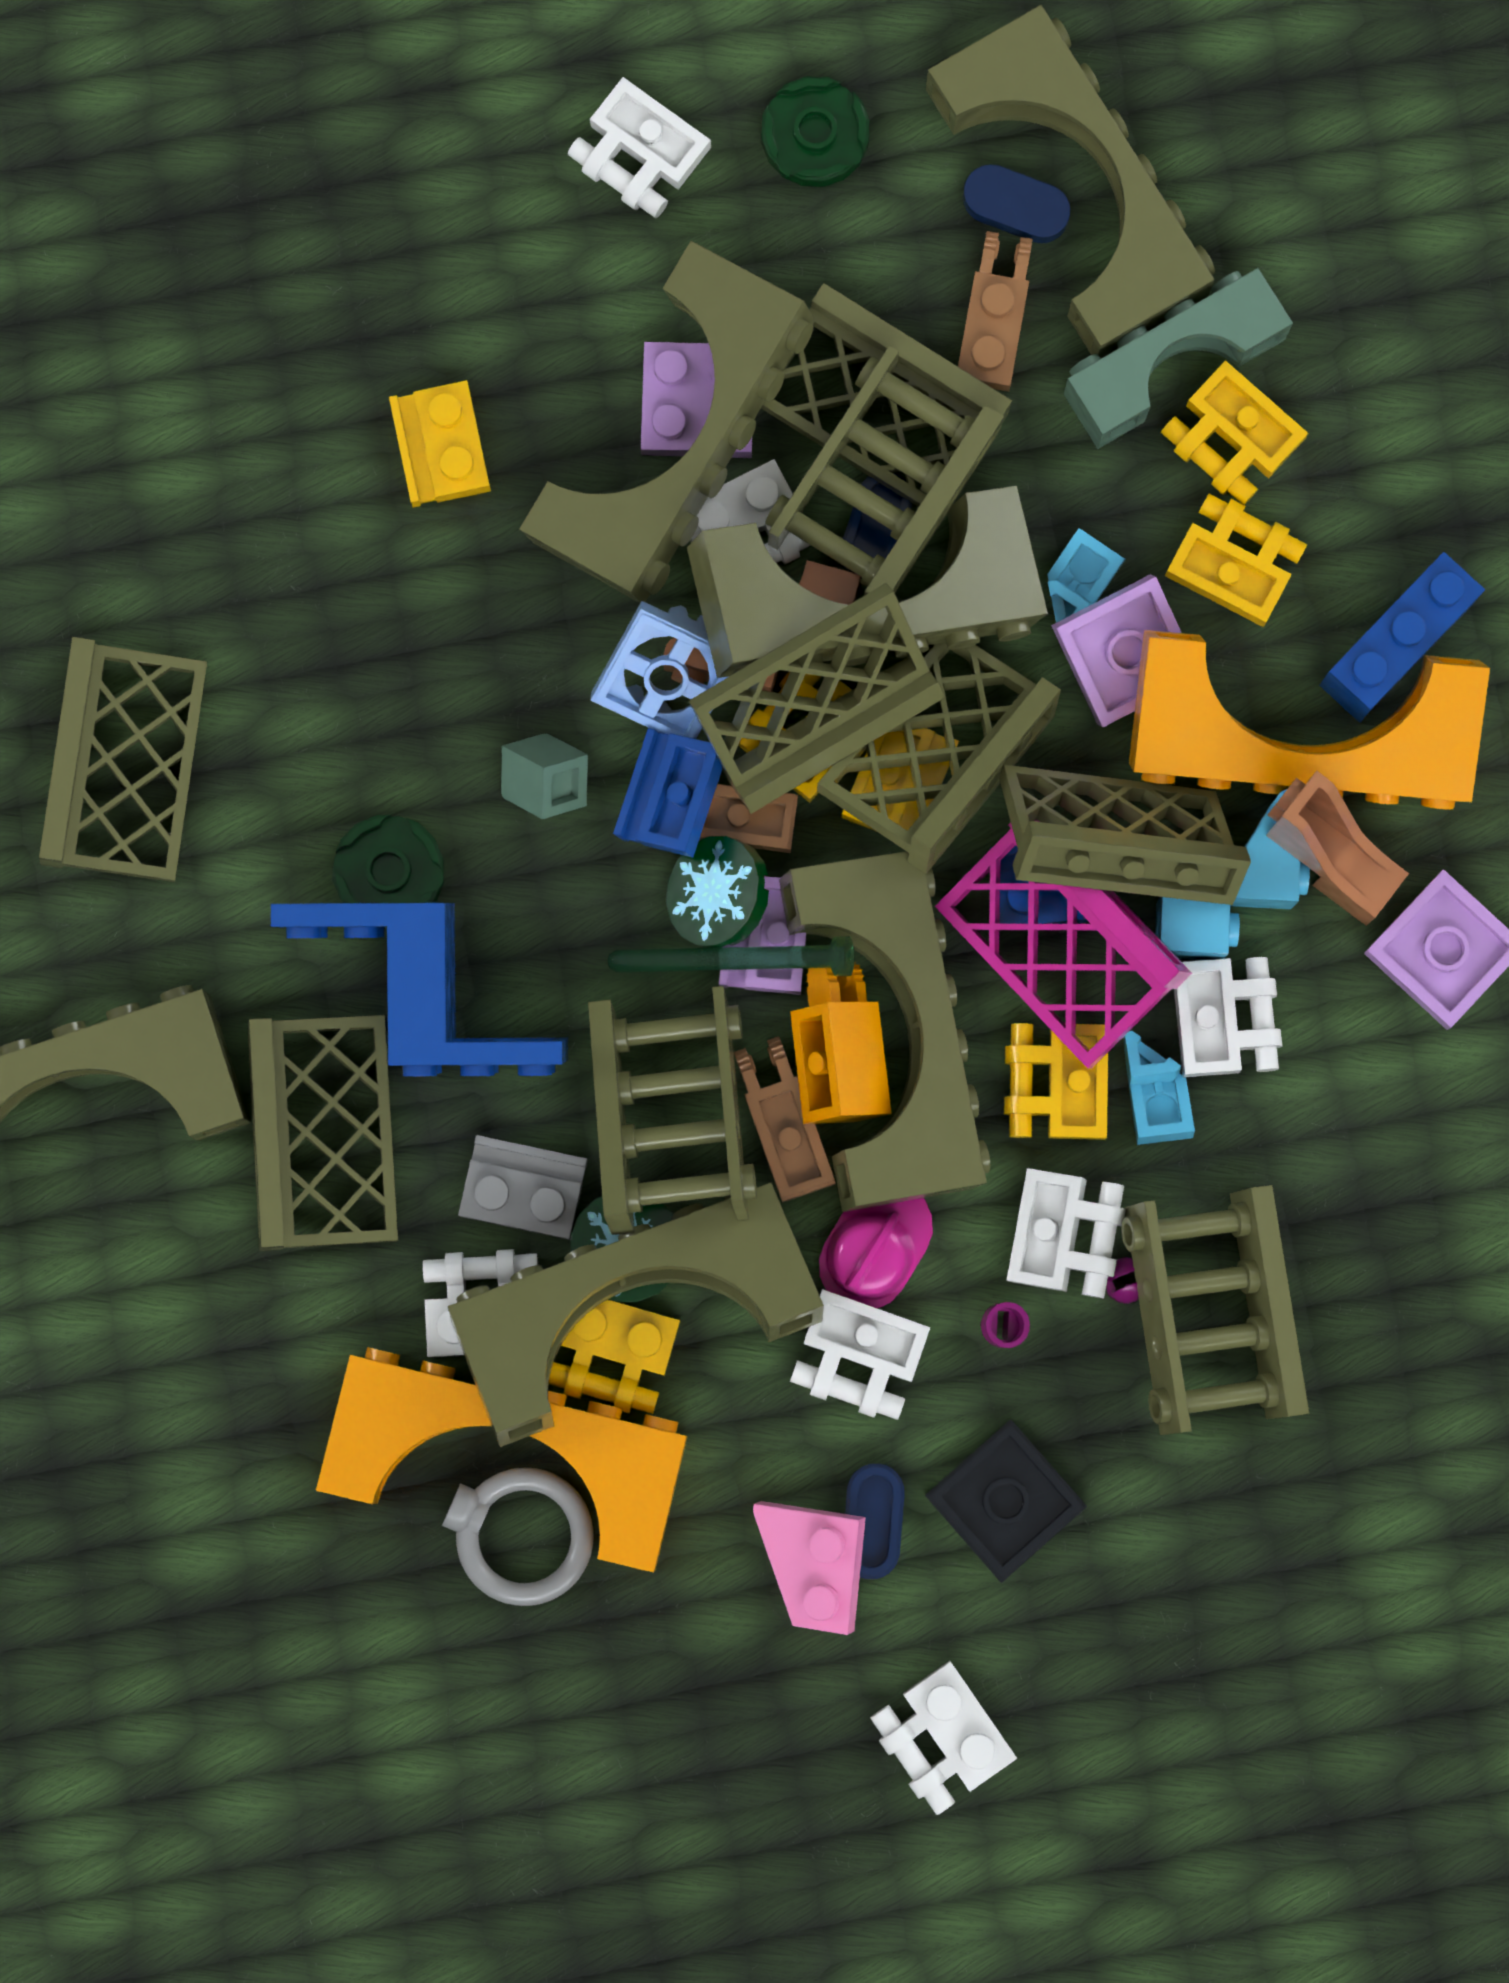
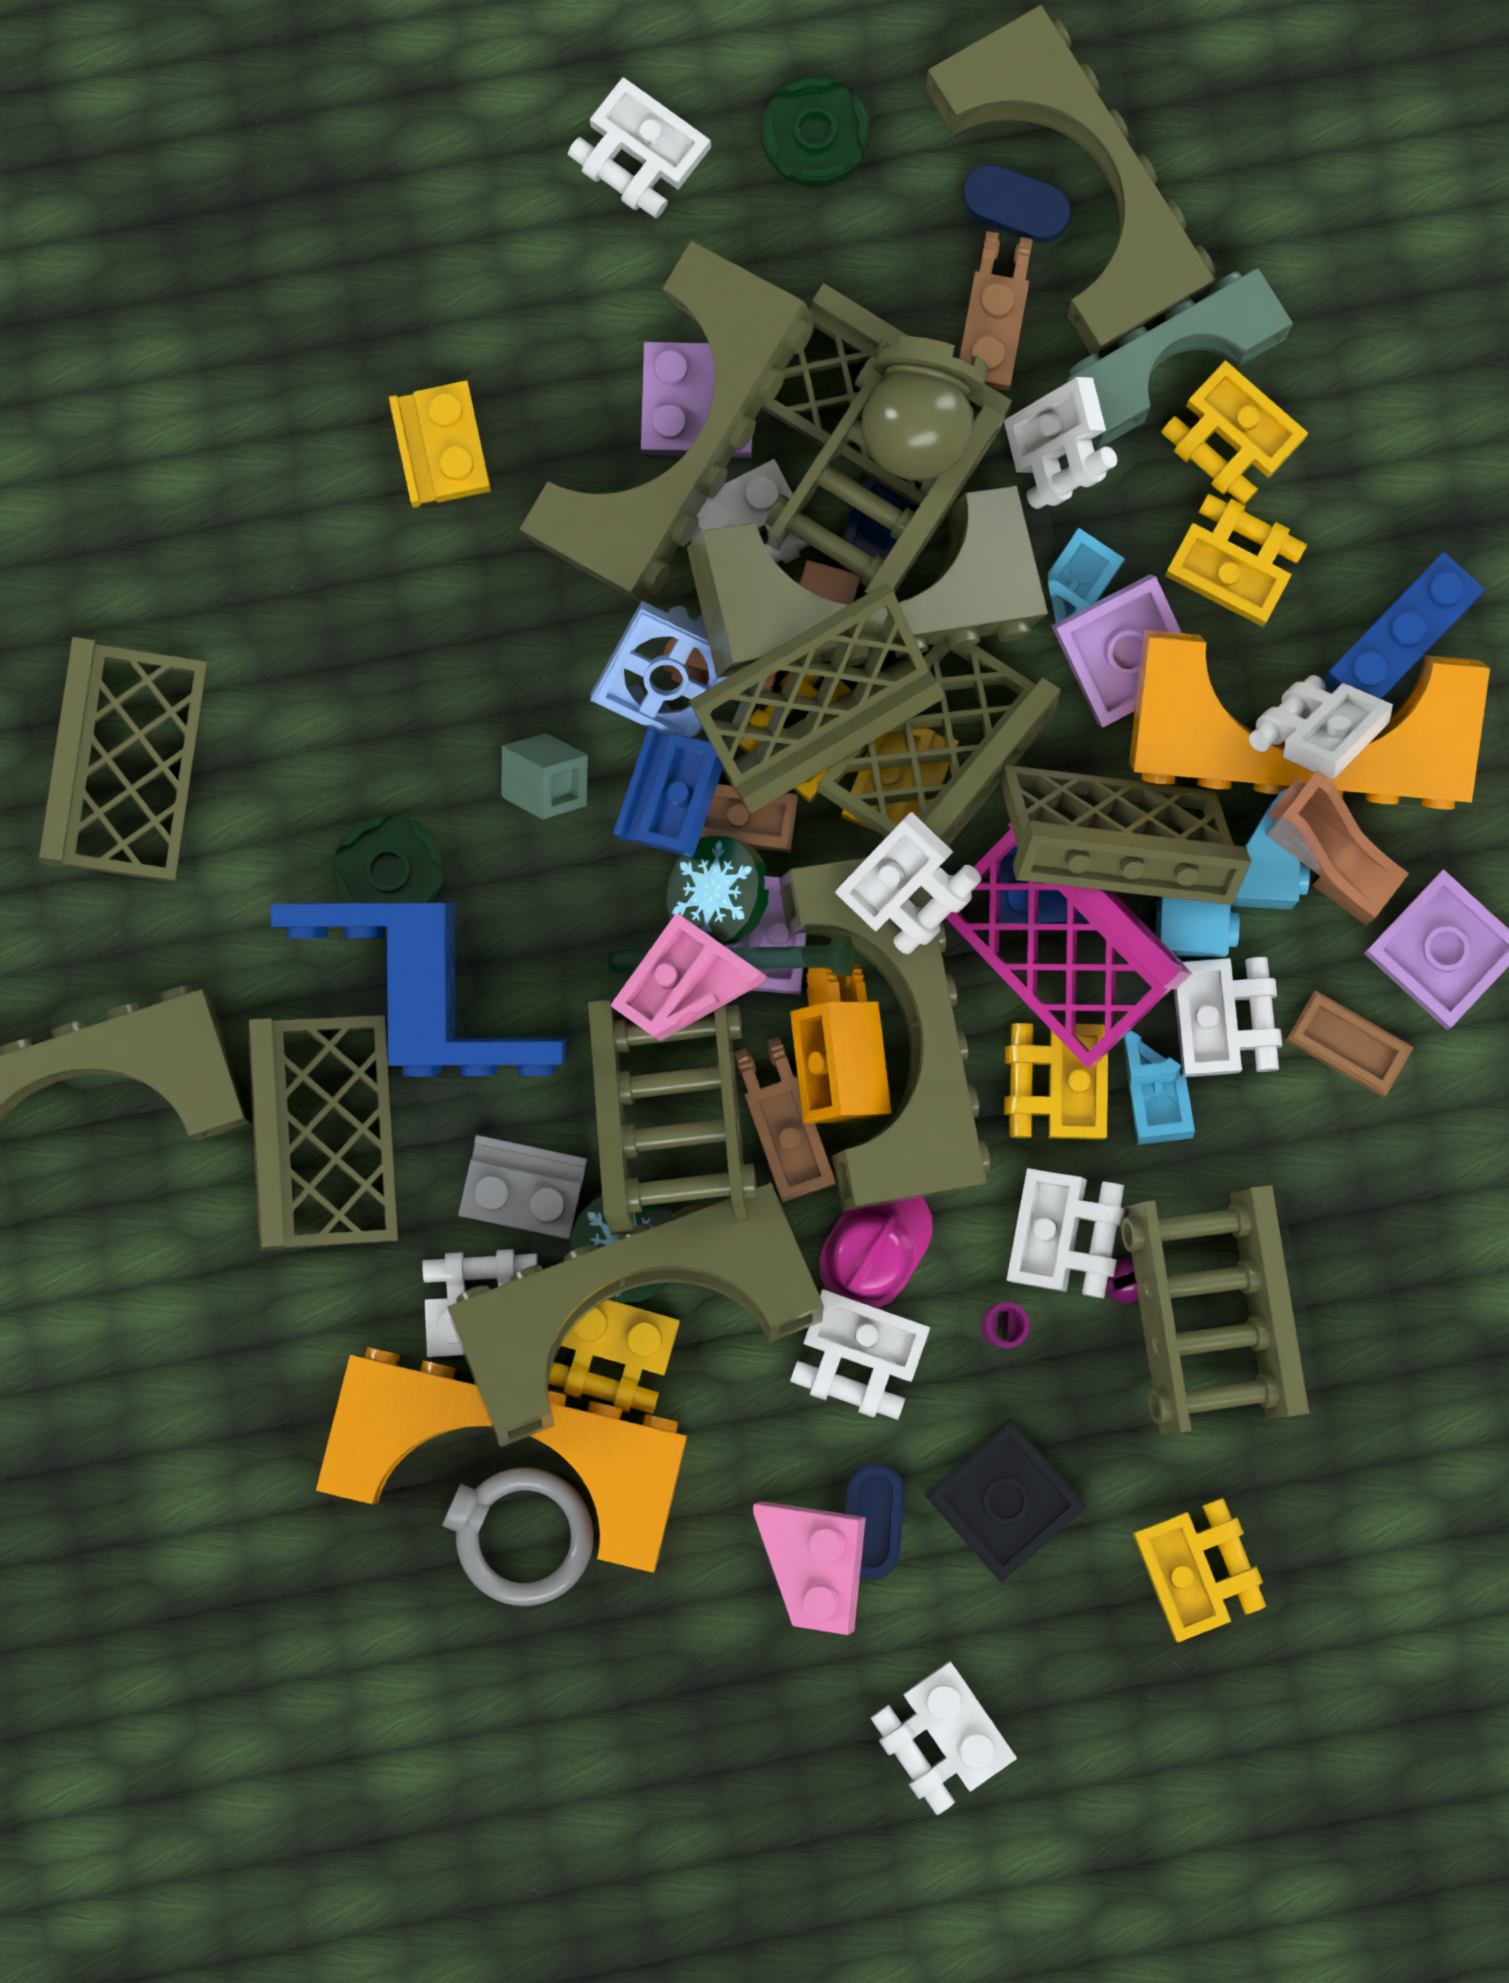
(683, 980): none -> bright pink wing
(895, 871): none -> white plate
(920, 411): none -> olive tile
(1059, 426): none -> white plate
(1184, 1578): none -> yellow plate
(1331, 735): none -> white plate
(1349, 1044): none -> medium nougat tile

